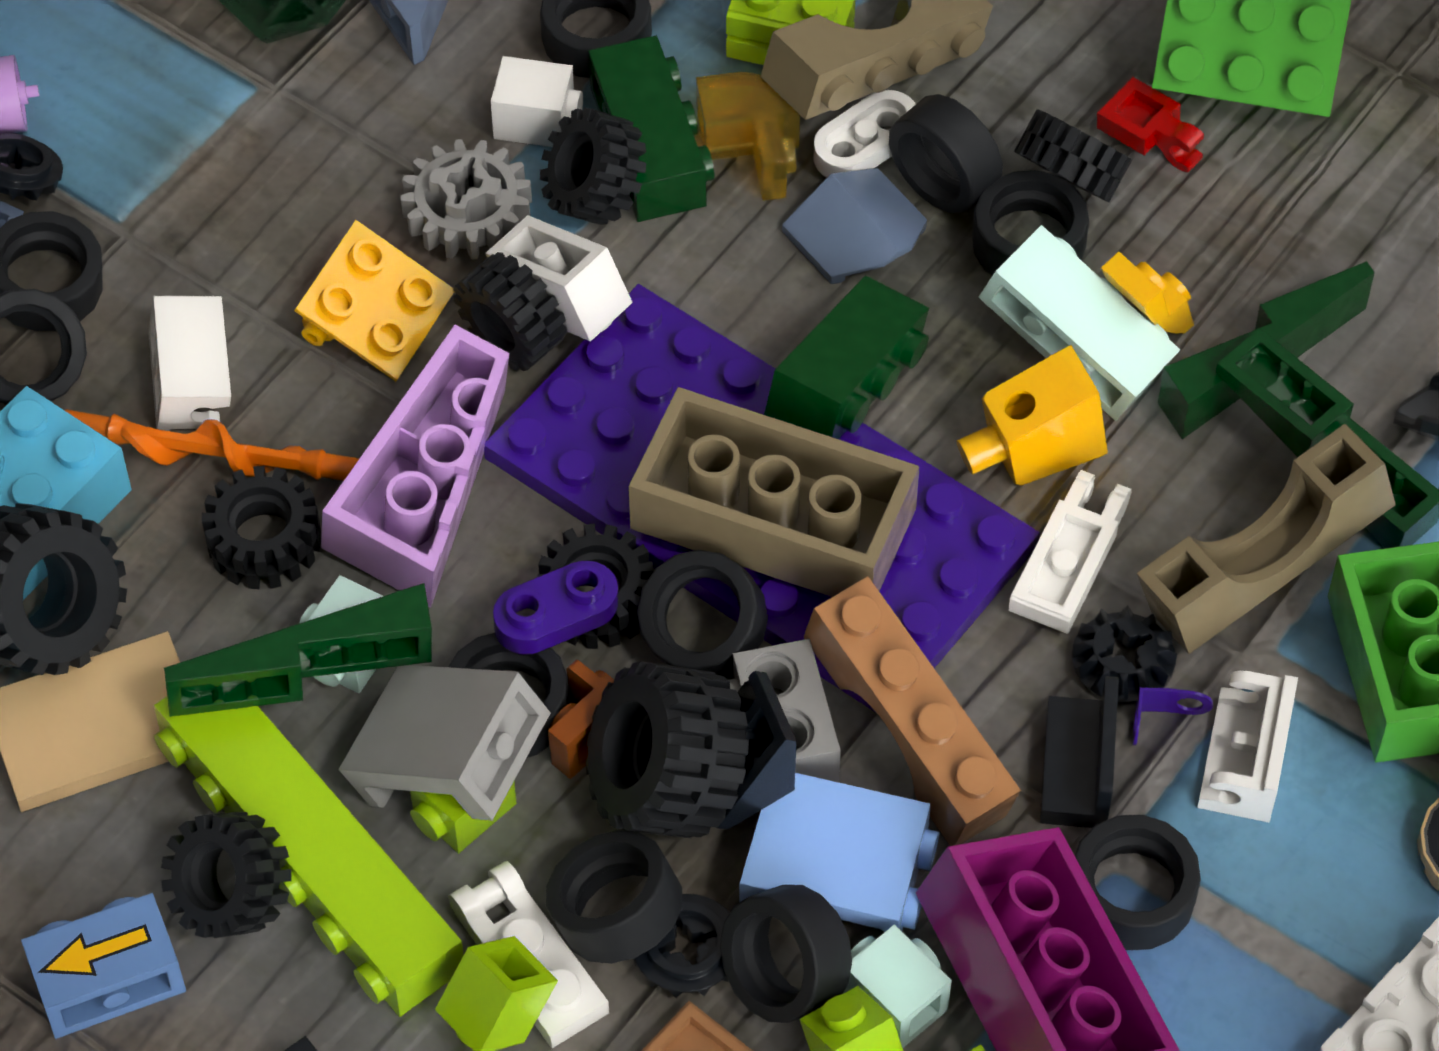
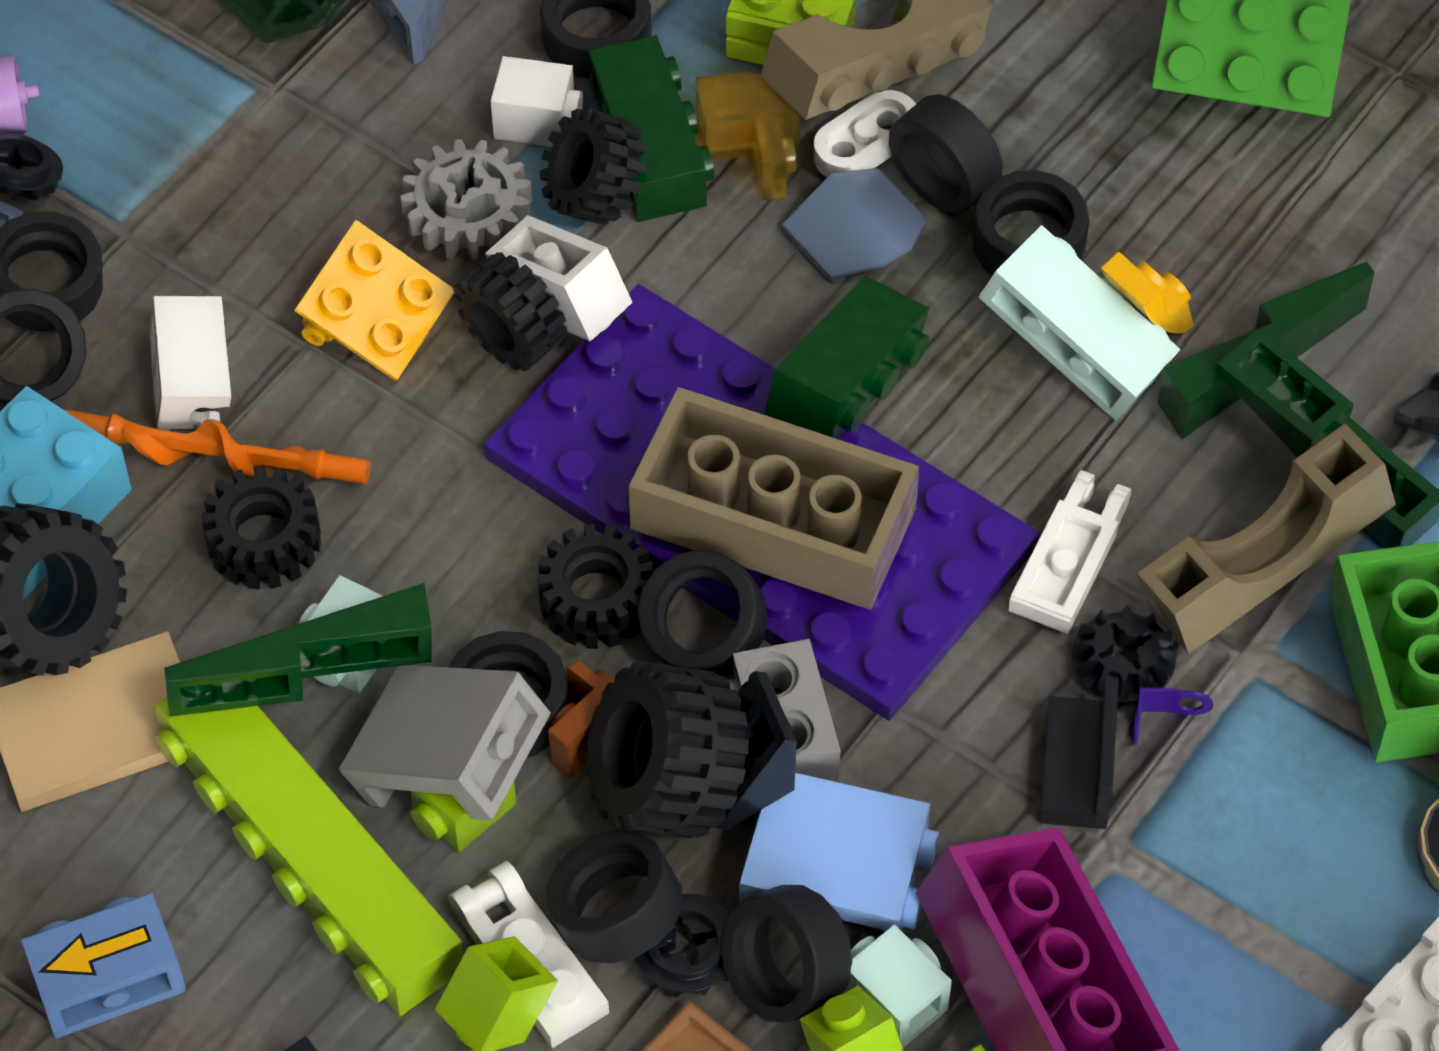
(196, 879): black tyre -> none
(415, 477): lavender wedge -> none
(559, 607): dark purple plate -> none
(946, 754): medium nougat arch -> none
(1039, 421): yellow torso -> none
(1073, 155): black tyre -> none
(1147, 118): red plate -> none
(1154, 840): black tyre -> none
(1248, 745): white hinge -> none

